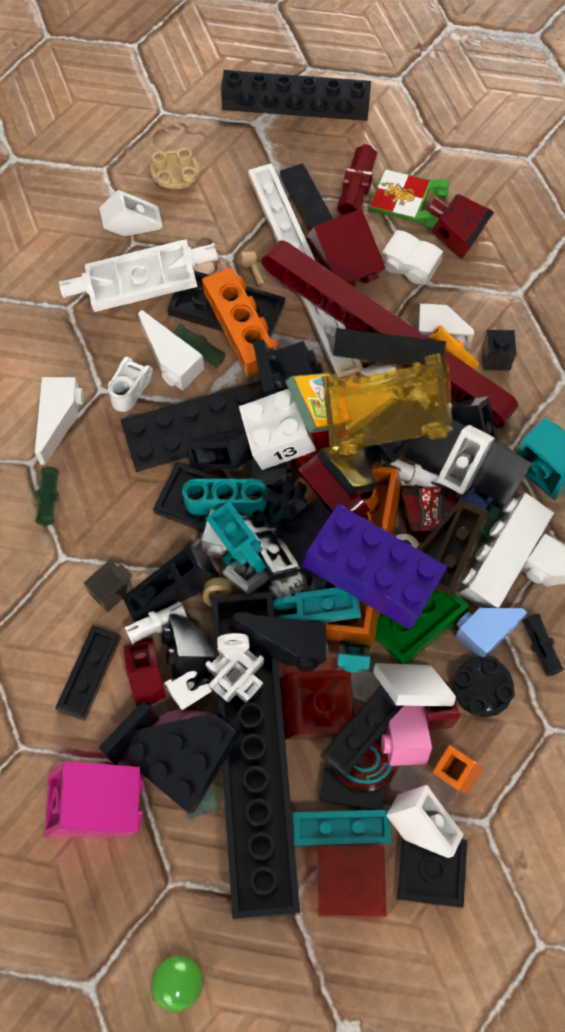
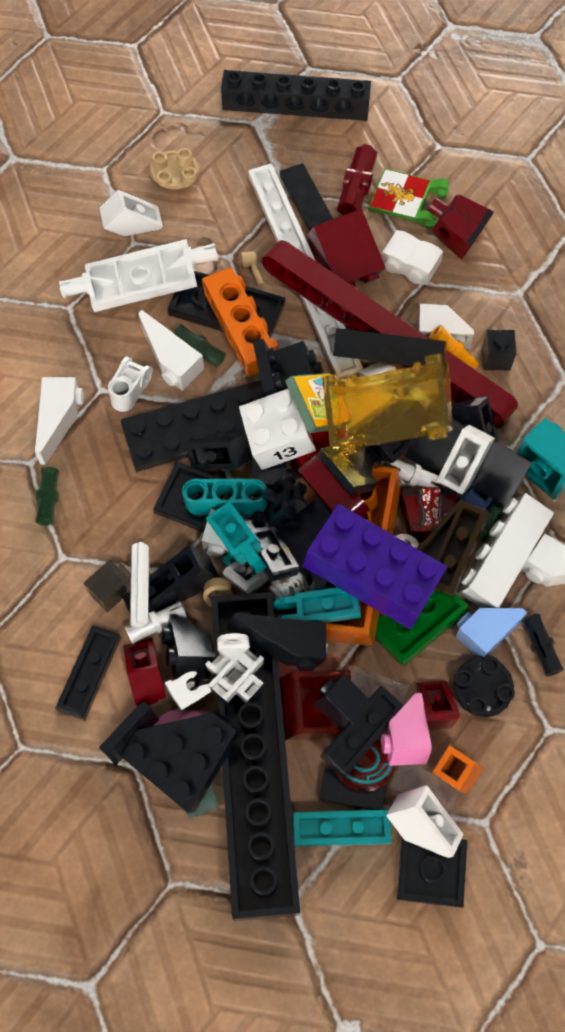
(93, 800): dark pink slope -> none
(139, 585): none -> white axle
(176, 983): bright green hair -> none
(341, 701): none -> black brick
(351, 882): clear red brick -> none
(353, 657): teal plate -> none
(414, 685): white tile -> none

